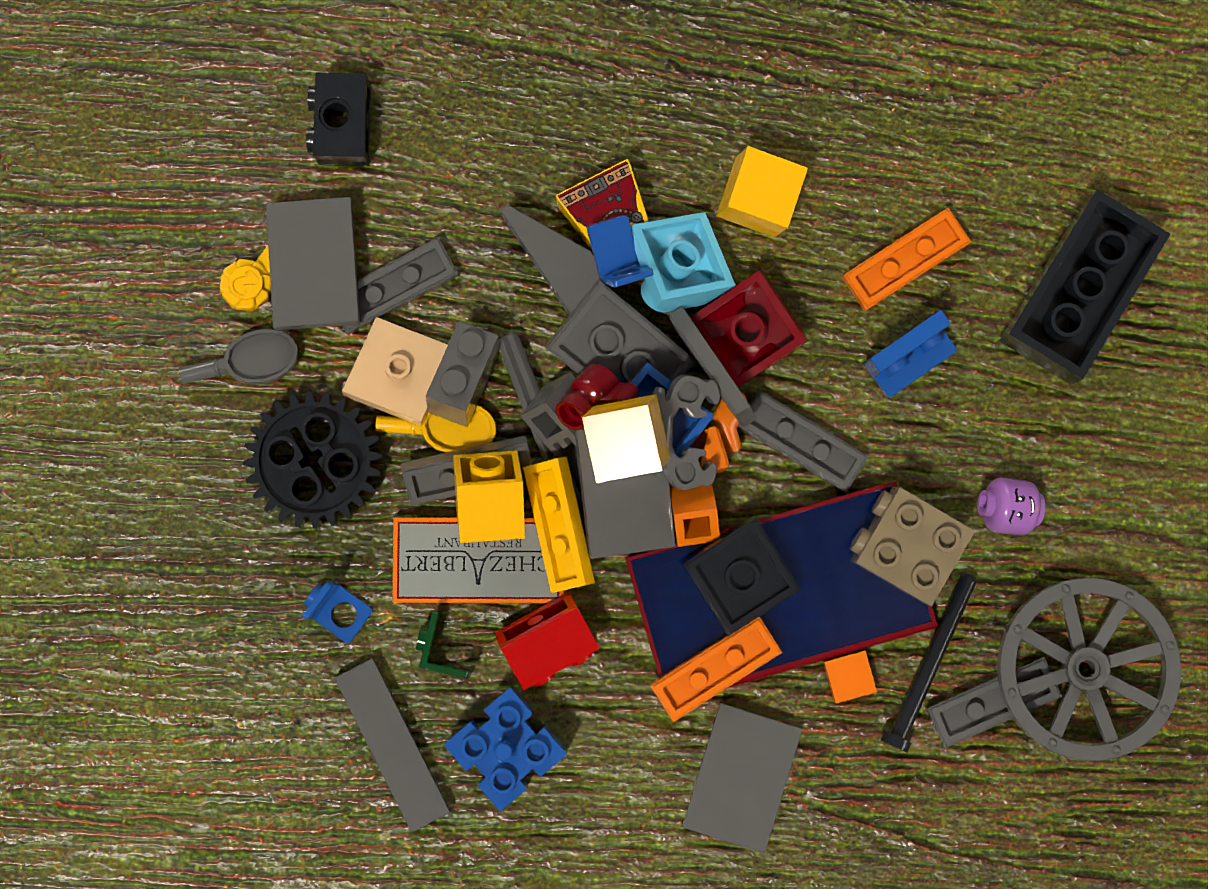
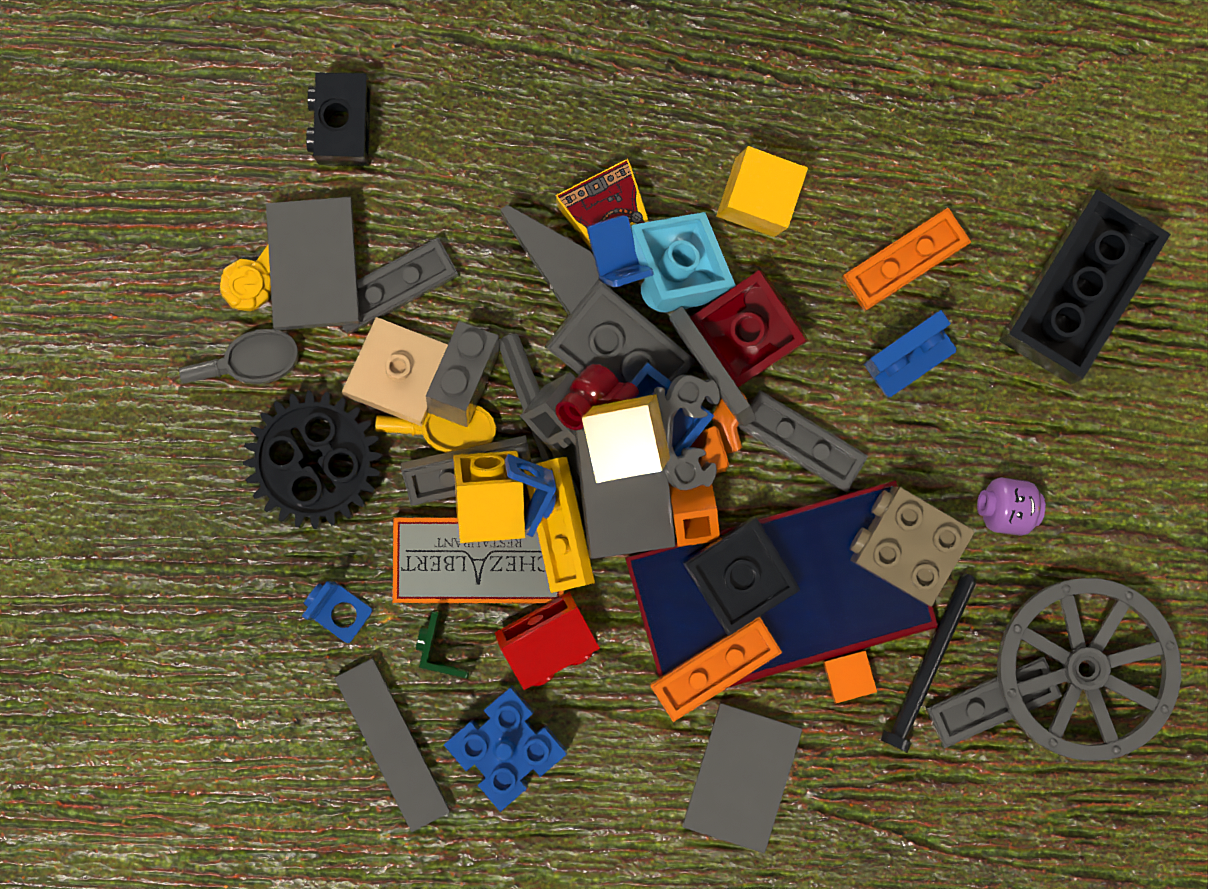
(543, 498): none -> blue bracket

